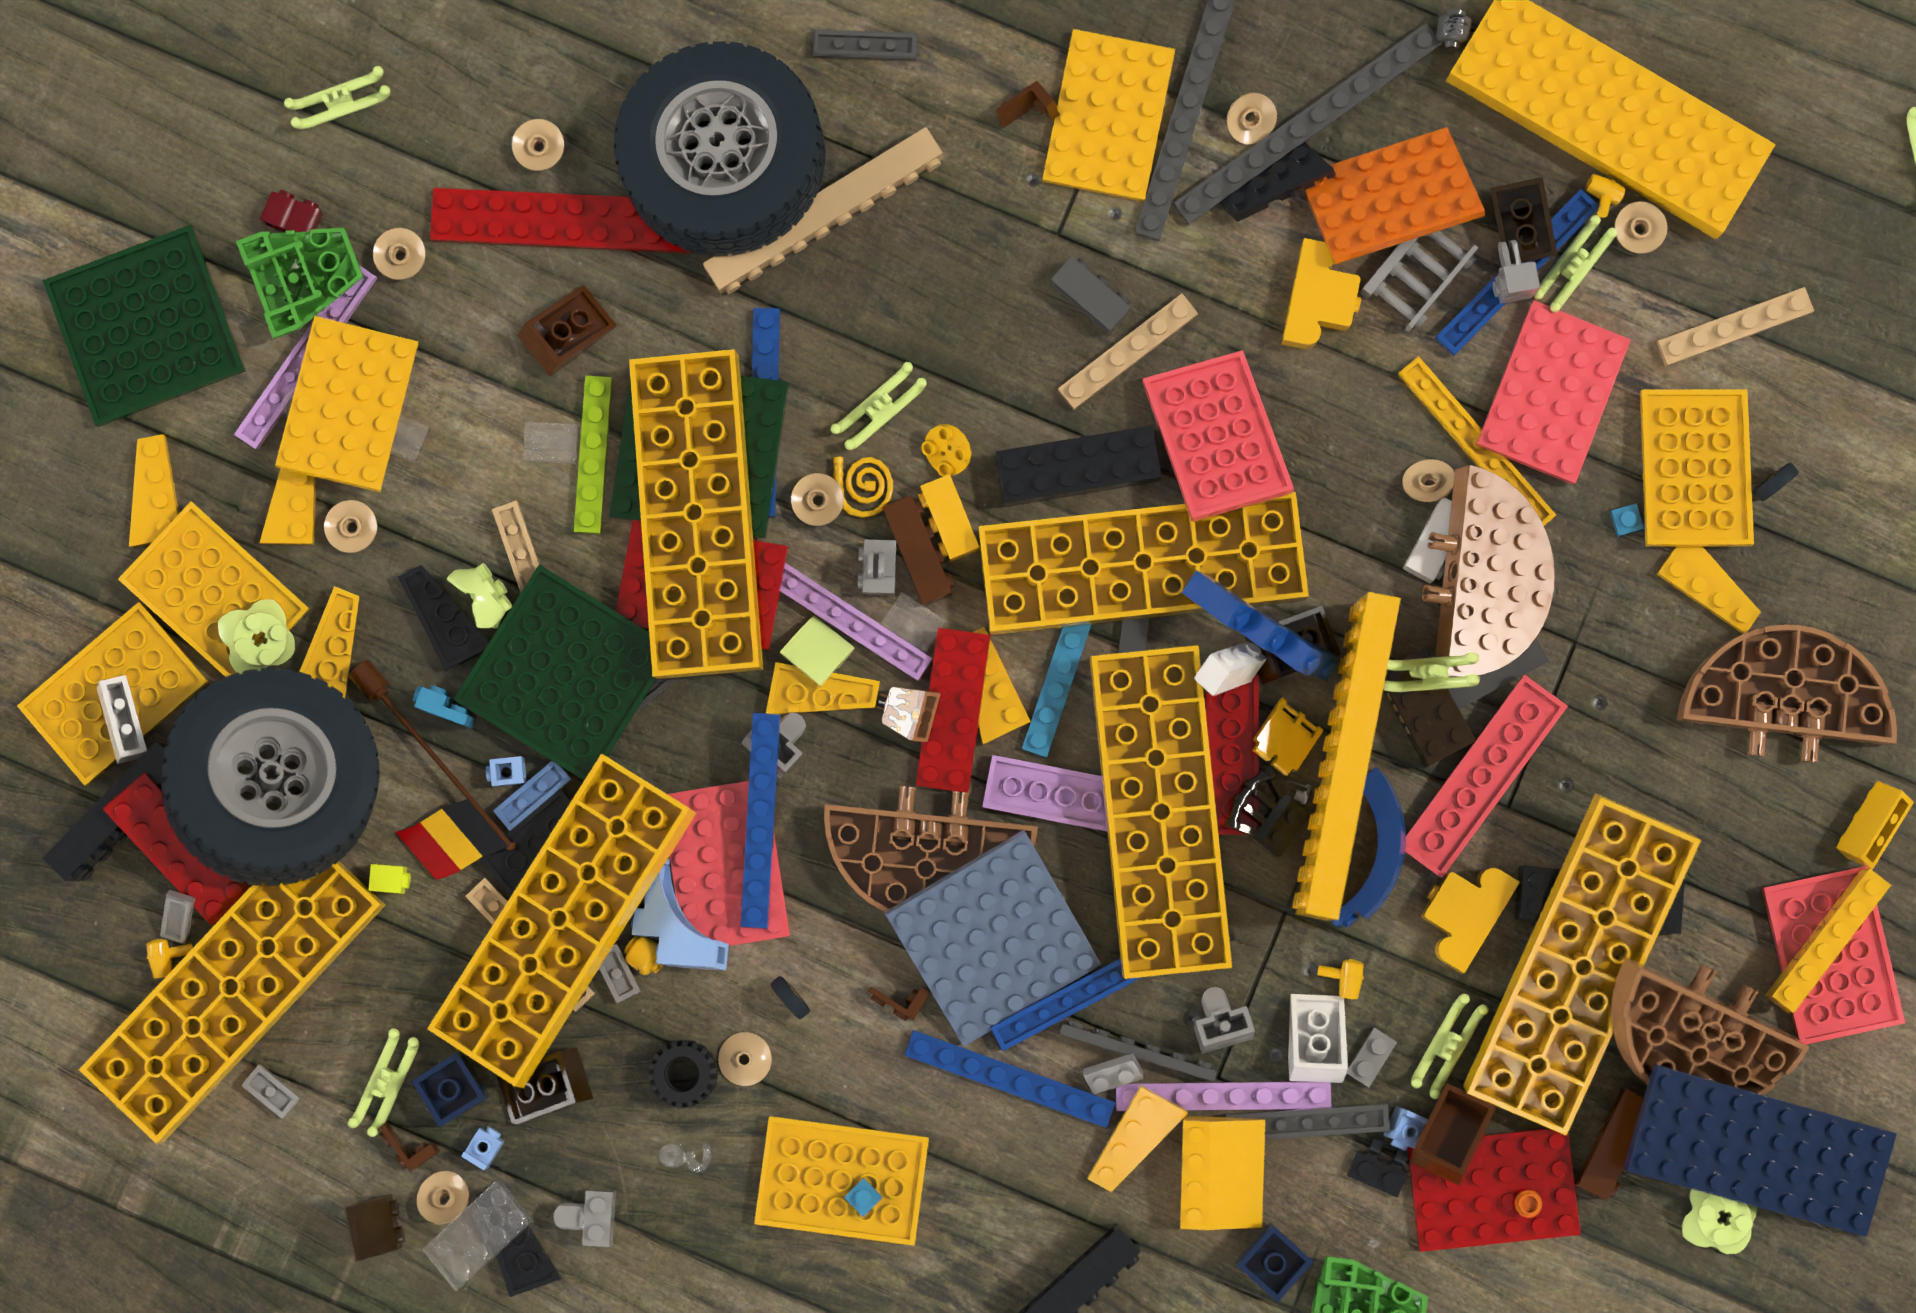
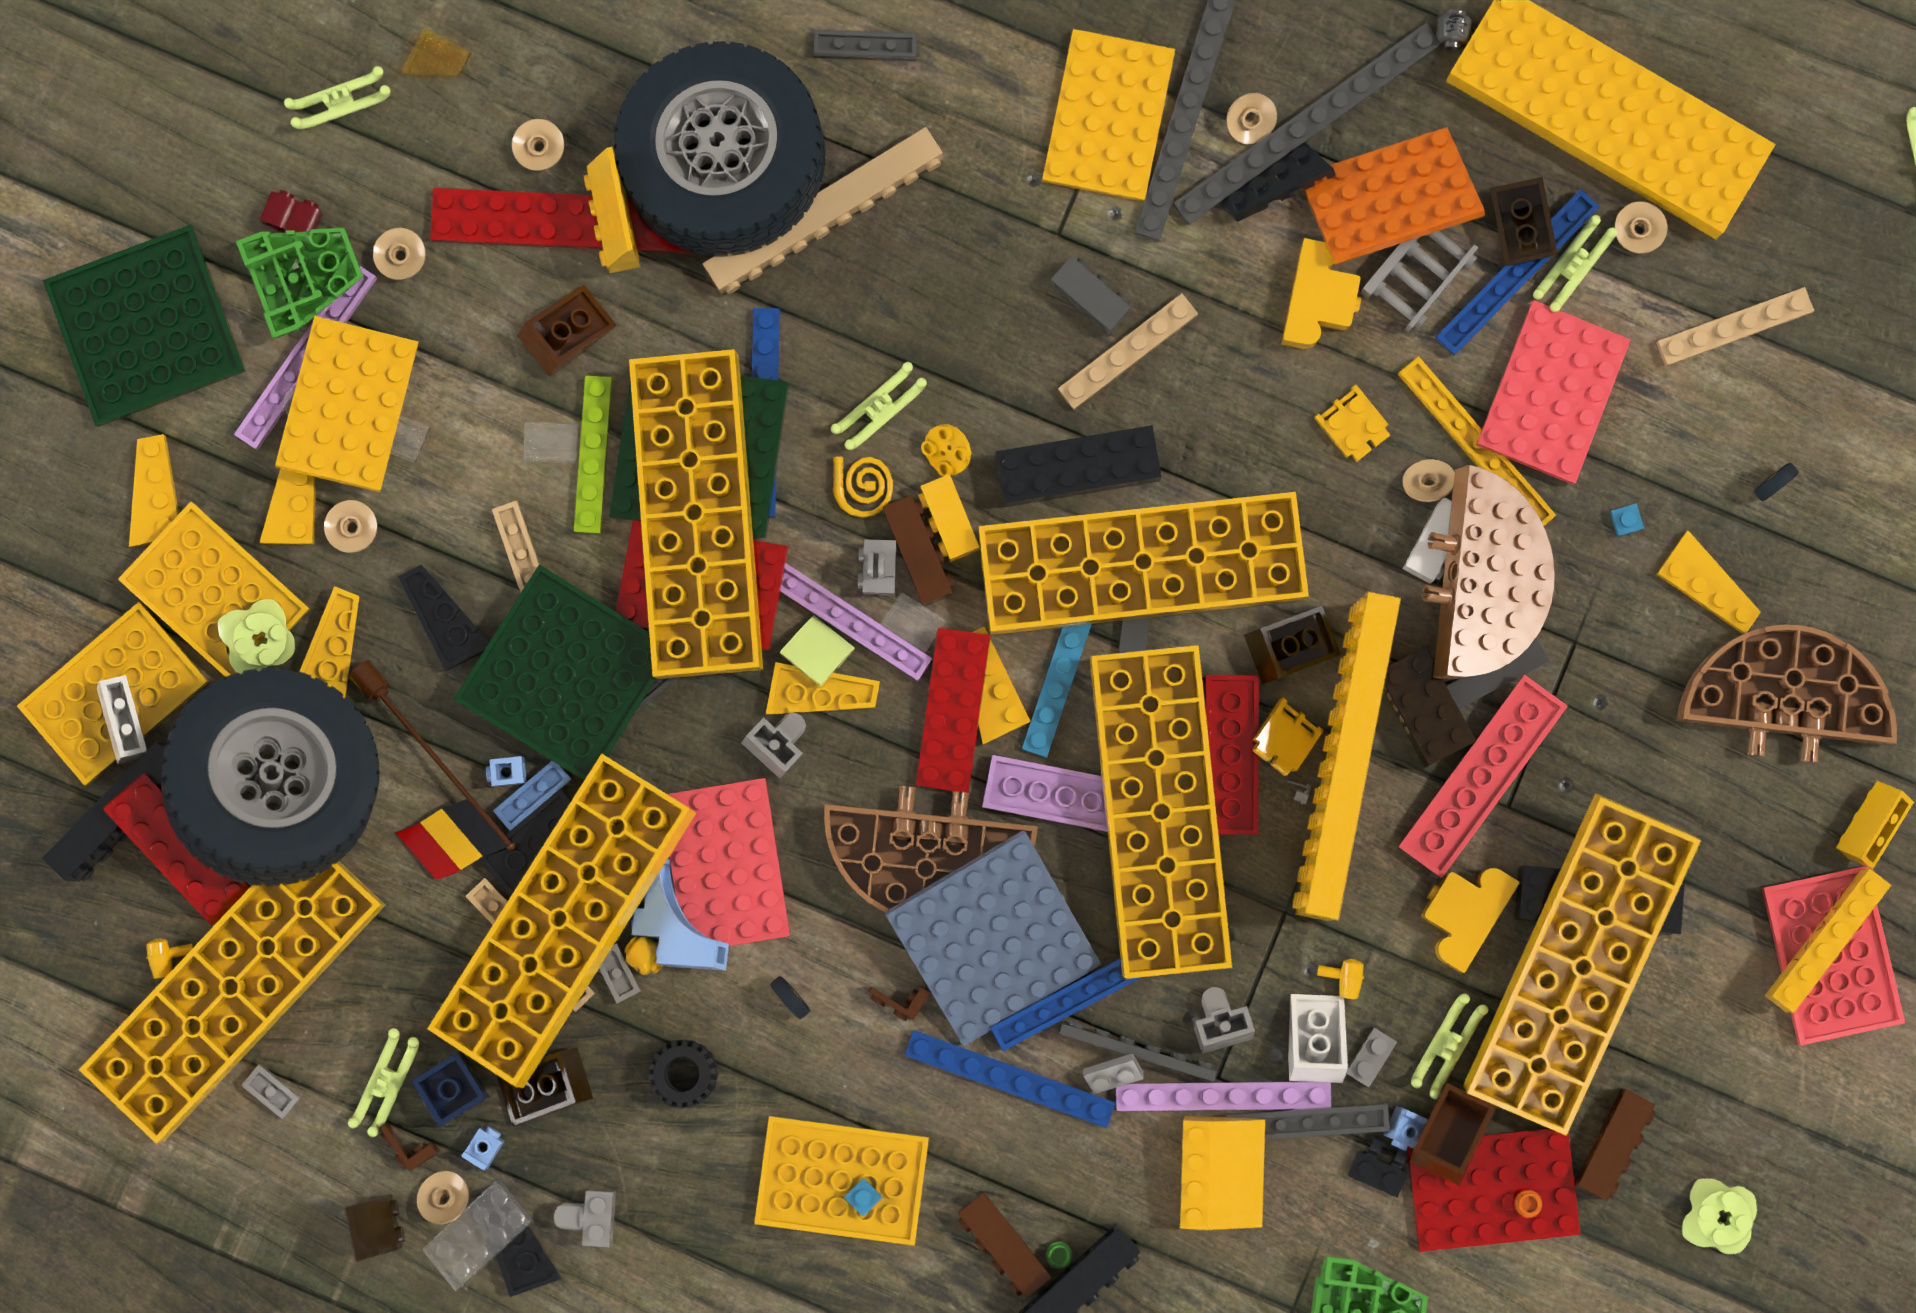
(177, 917): light grey tile -> none
(389, 879): neon yellow brick -> none
(435, 56): none -> clear yellow wing
(437, 702): dark azure plate -> none
(487, 595): yellowish green brick -> none
(612, 214): none -> yellow slope
(674, 1156): clear leg -> none
(759, 1059): tan dish -> none
(760, 820): blue plate -> none
(803, 499): tan dish -> none
(909, 711): torso -> none
(1004, 1245): none -> reddish brown brick
(1028, 98): reddish brown bracket -> none
(1059, 1255): none -> bright green plate
(1135, 1136): yellow wing -> none
(1217, 436): coral plate -> none
(1230, 668): white brick -> none
(1260, 628): blue arch -> none
(1273, 1262): dark blue brick -> none
(1279, 823): black plate -> none
(1354, 424): none -> yellow plate
(1389, 854): blue arch -> none
(1433, 672): yellowish green piece -> none
(1515, 279): light grey brick -> none
(1607, 191): yellow piece -> none
(1696, 468): yellow plate -> none
(1696, 1034): medium nougat brick -> none
(1759, 1150): dark blue plate -> none

